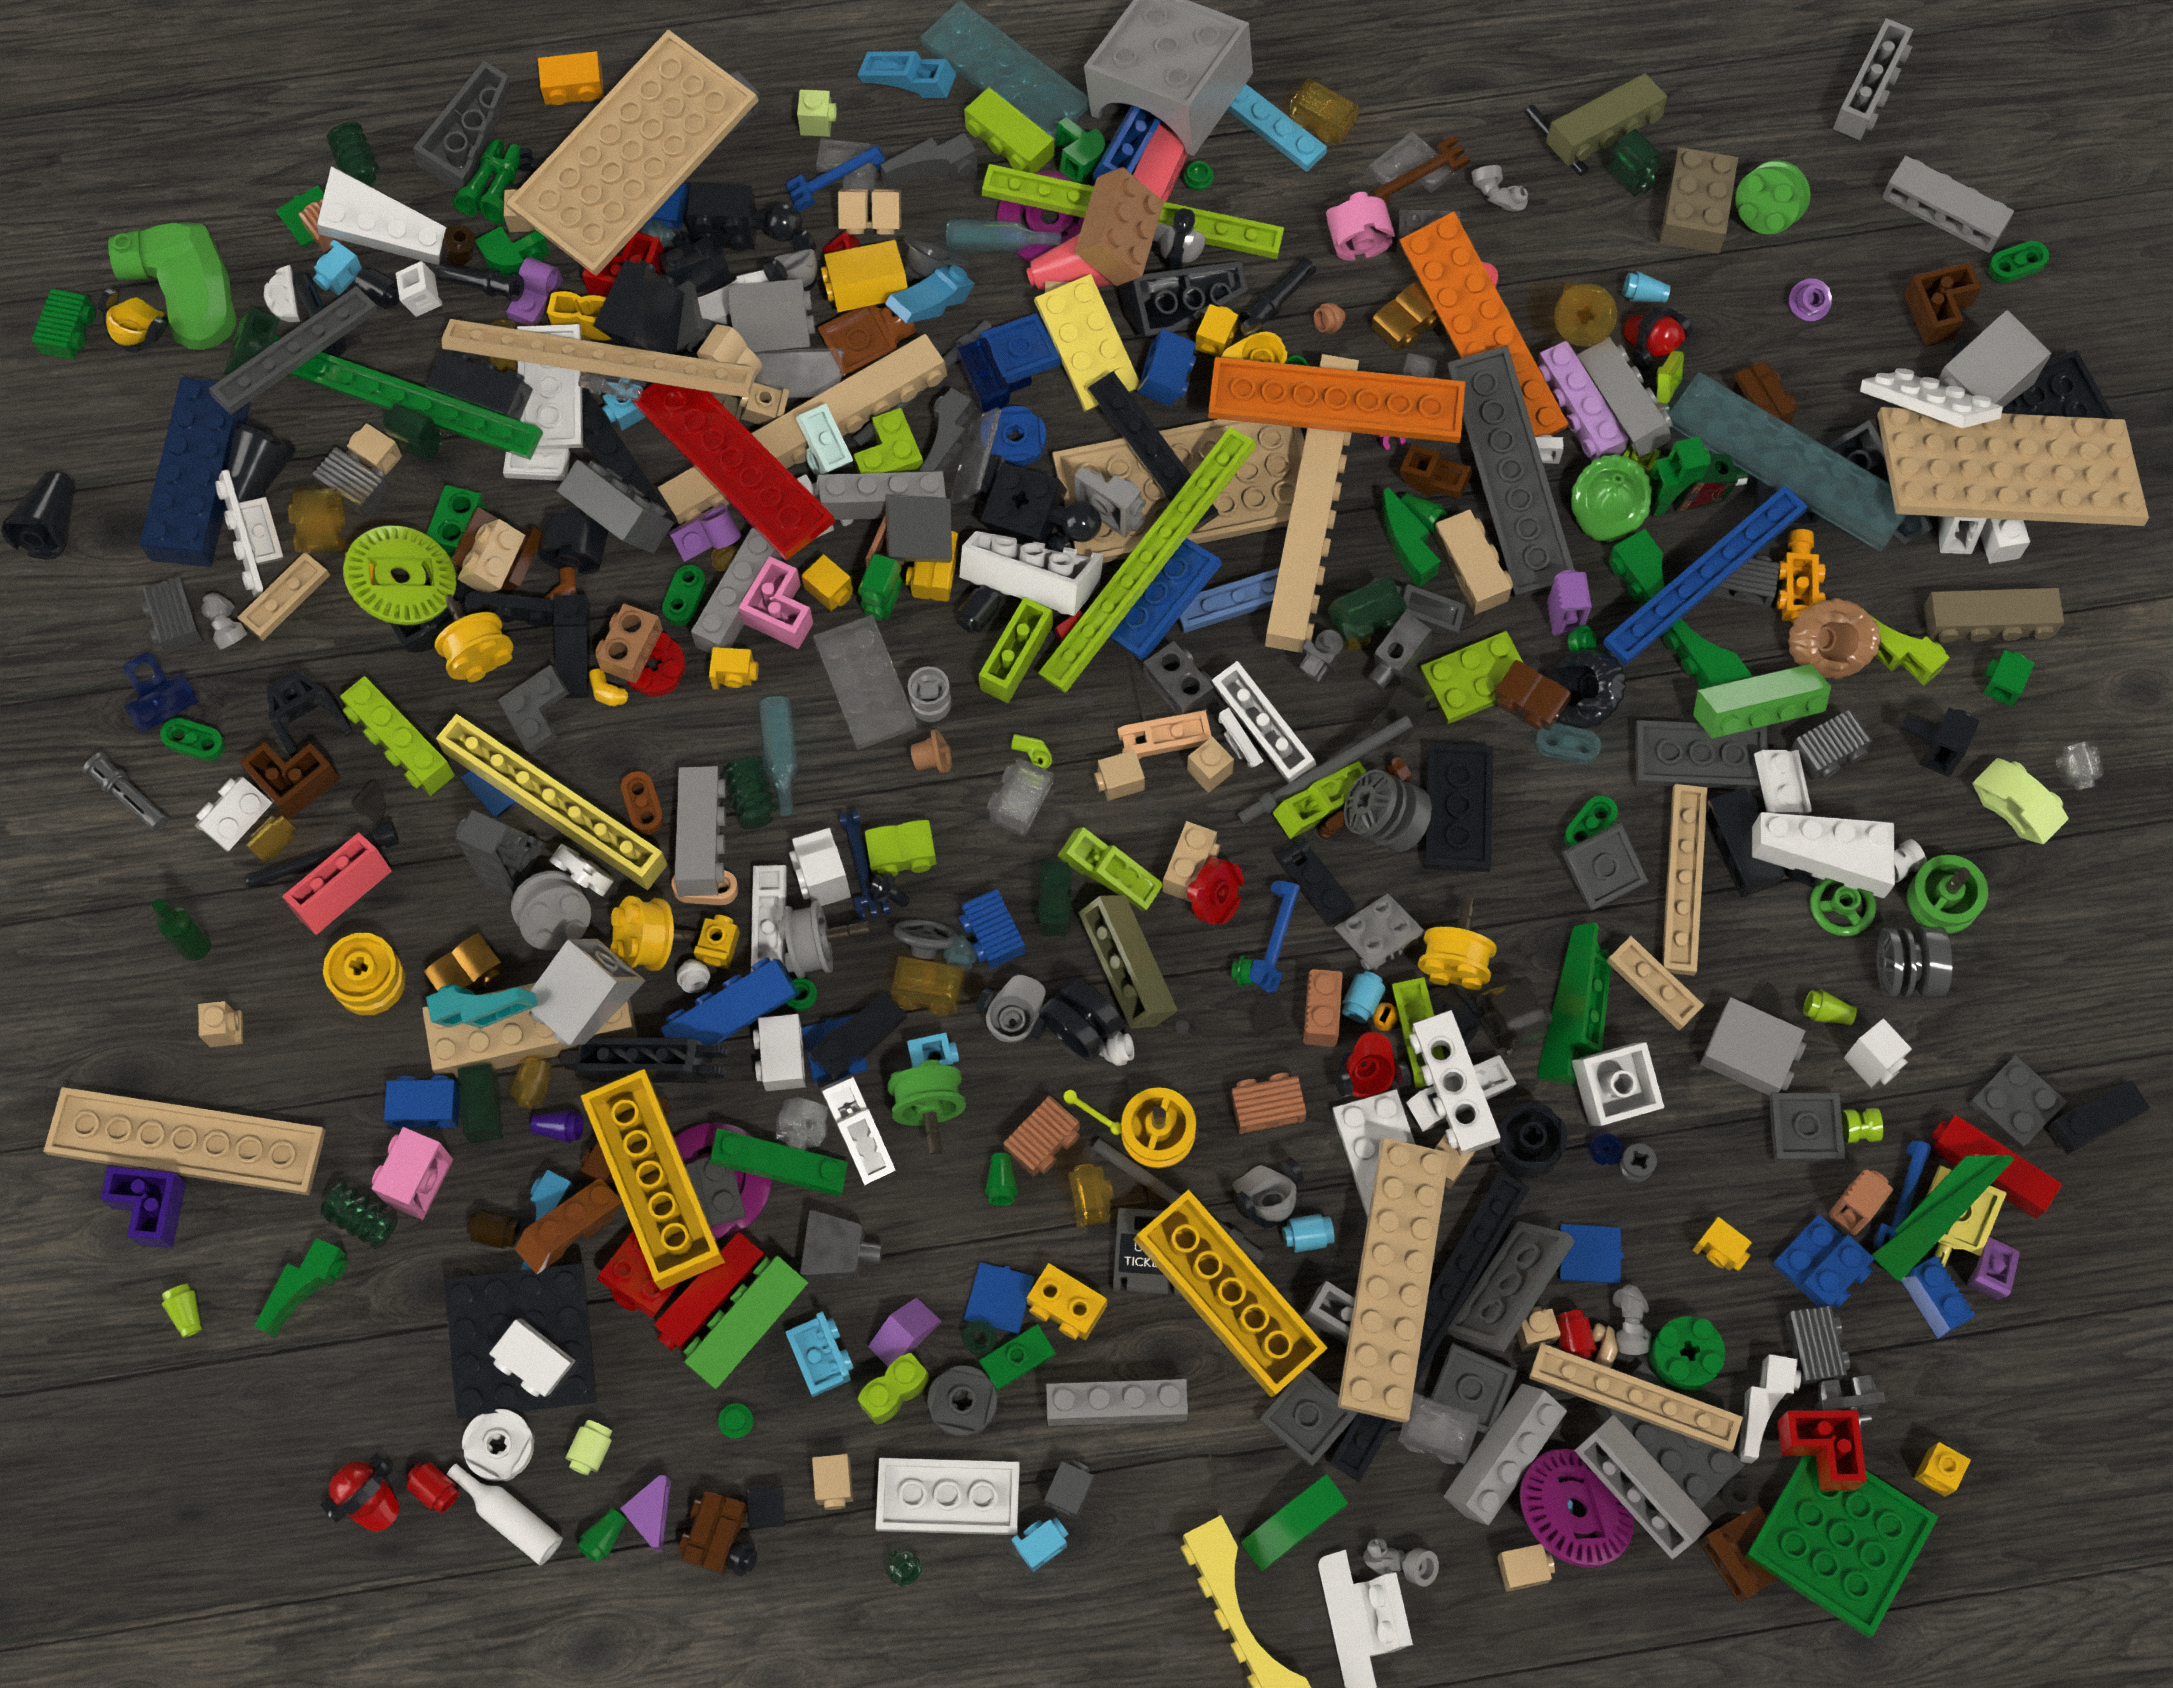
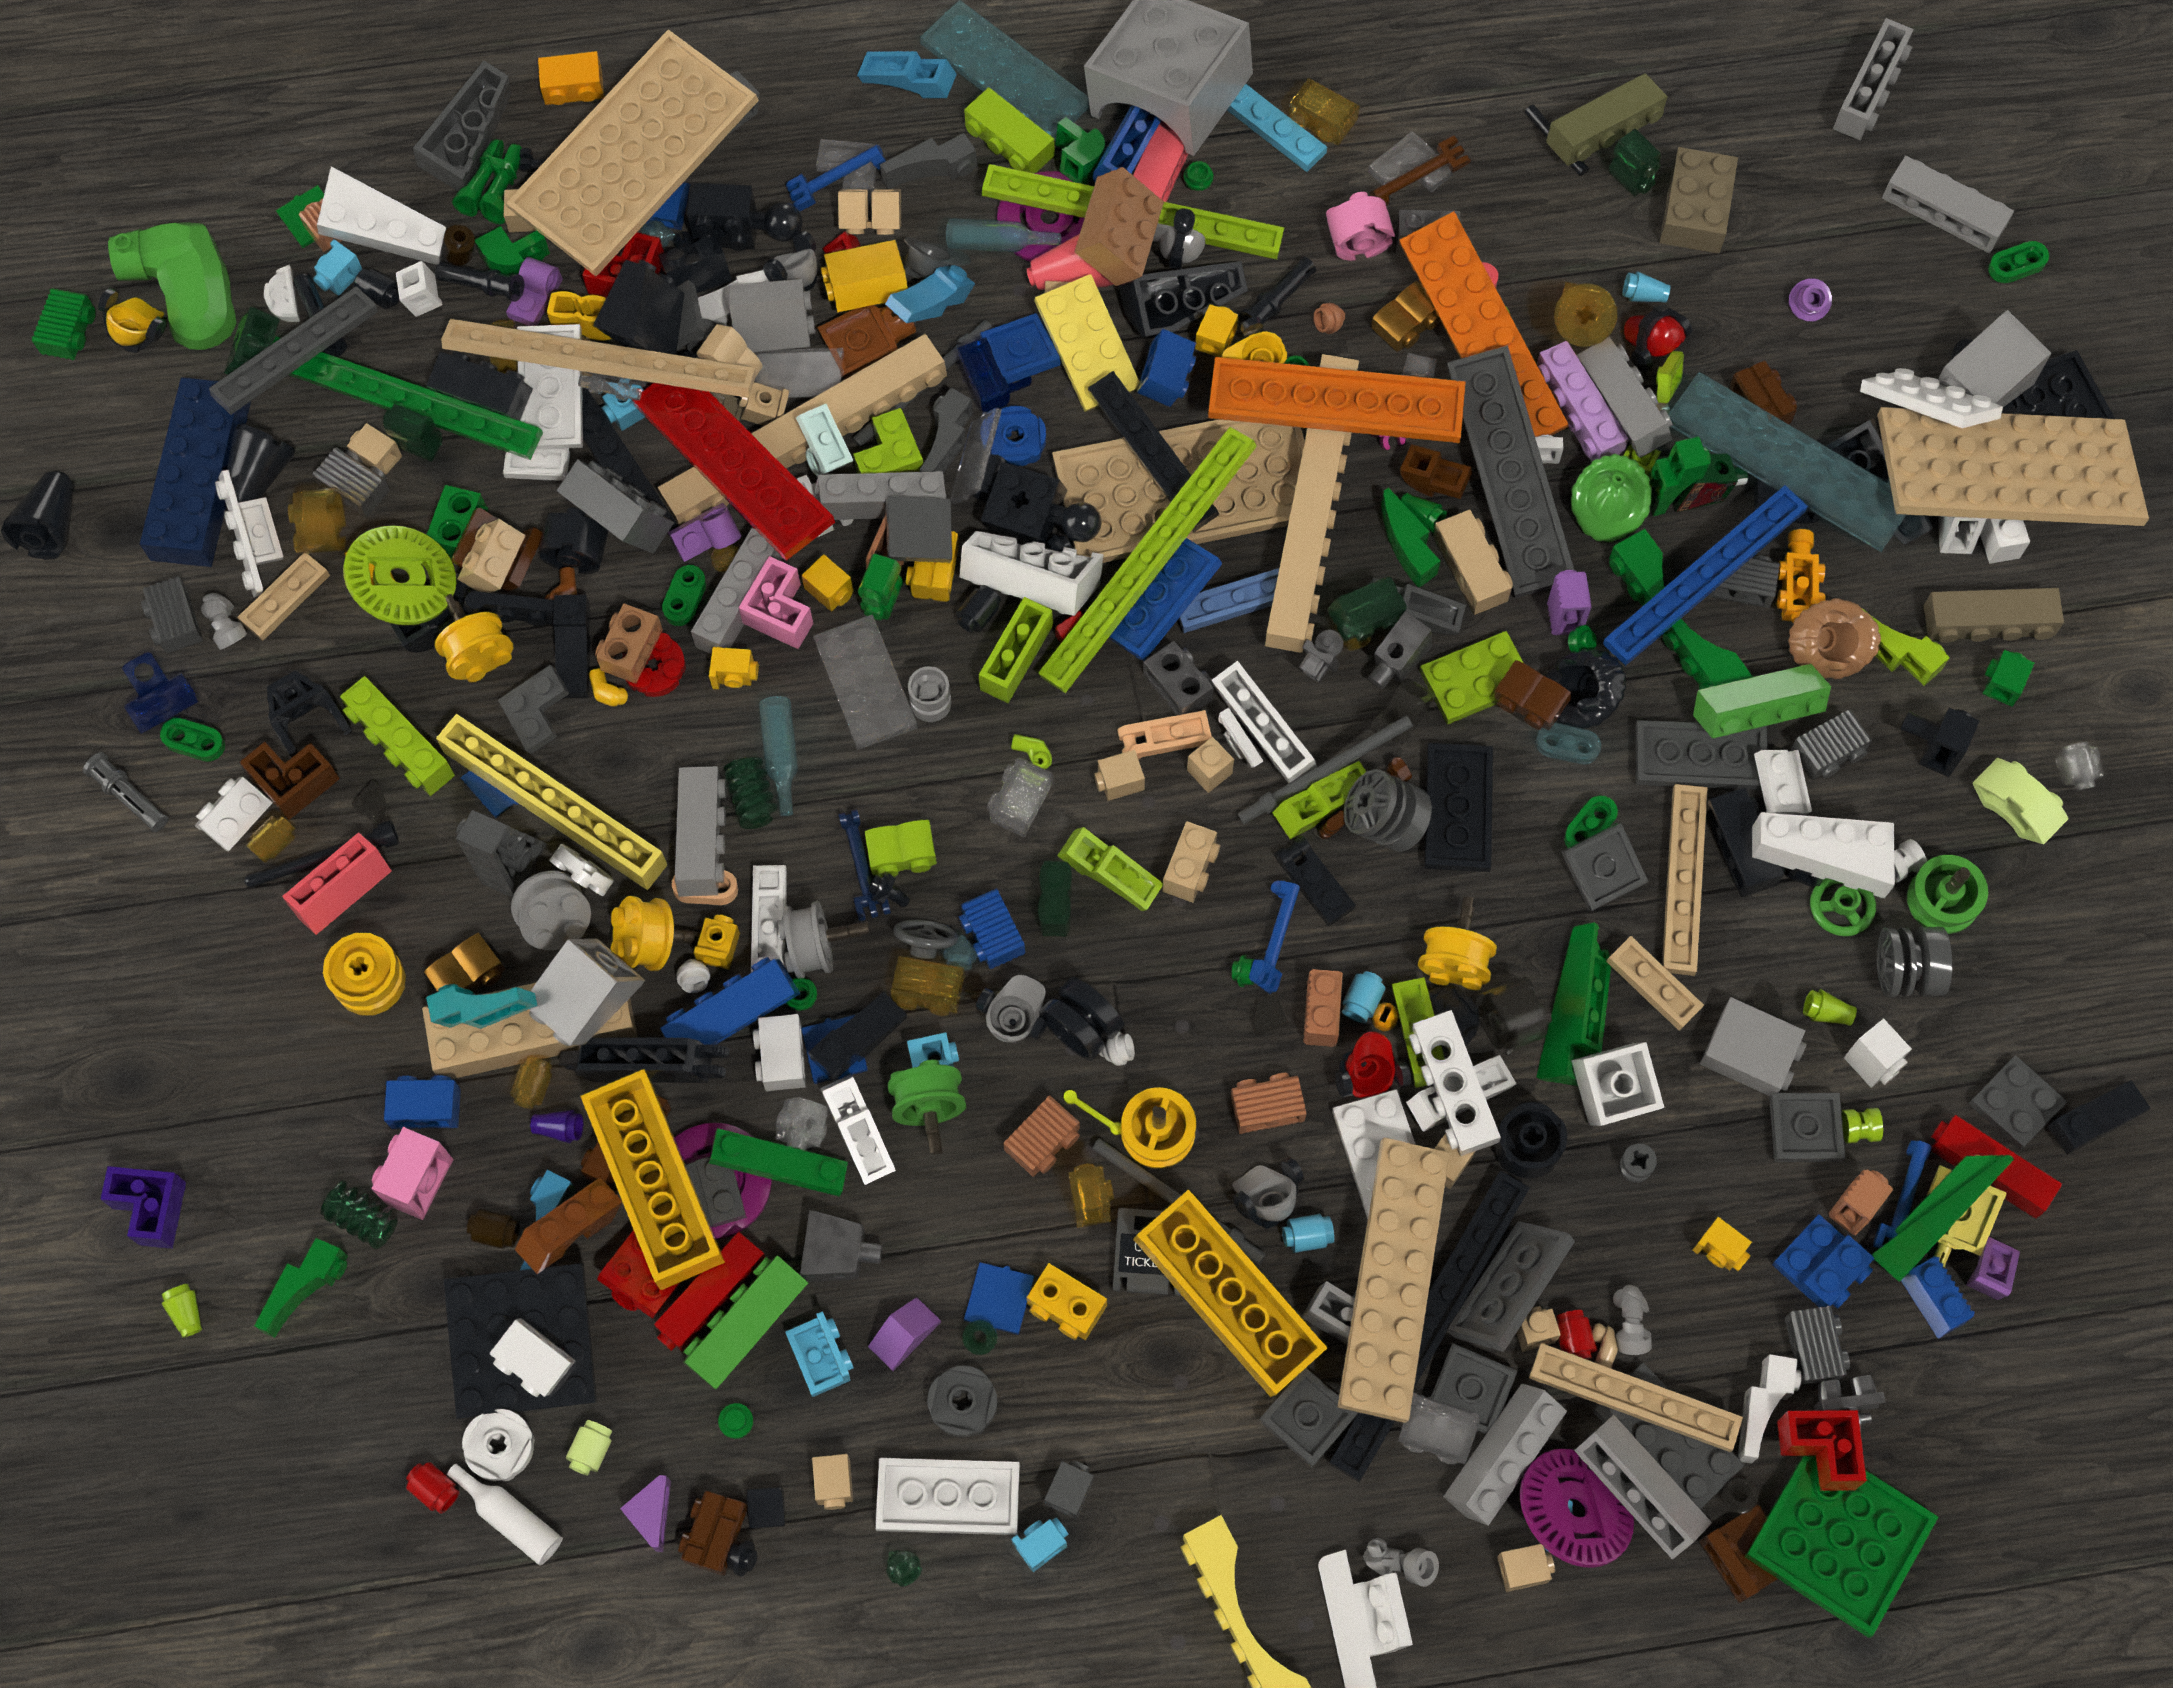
(181, 931): dark green piece -> none
(185, 1141): tan plate -> none
(220, 1024): tan brick -> none
(353, 152): clear green piece -> none
(363, 1494): red cap -> none
(480, 1103): clear green brick -> none
(600, 1538): green cone -> none
(643, 804): dark orange plate -> none
(815, 113): yellowish green brick -> none
(819, 868): white brick -> none
(901, 1383): lime brick -> none
(932, 753): medium nougat piece -> none
(1001, 1182): green cone -> none
(1017, 1357): green plate -> none
(1116, 501): light grey plate -> none
(1117, 1402): light grey brick -> none
(1128, 961): olive brick -> none
(1216, 891): red plate -> none
(1294, 1523): green slope -> none
(1380, 932): light grey hinge -> none
(1488, 179): light grey arm -> none
(1593, 1256): blue piece -> none
(1606, 1140): clear blue plate -> none
(1700, 1340): green brick -> none
(1772, 197): bright green wheel -> none
(1936, 301): reddish brown brick -> none
(1942, 1469): yellow brick -> none

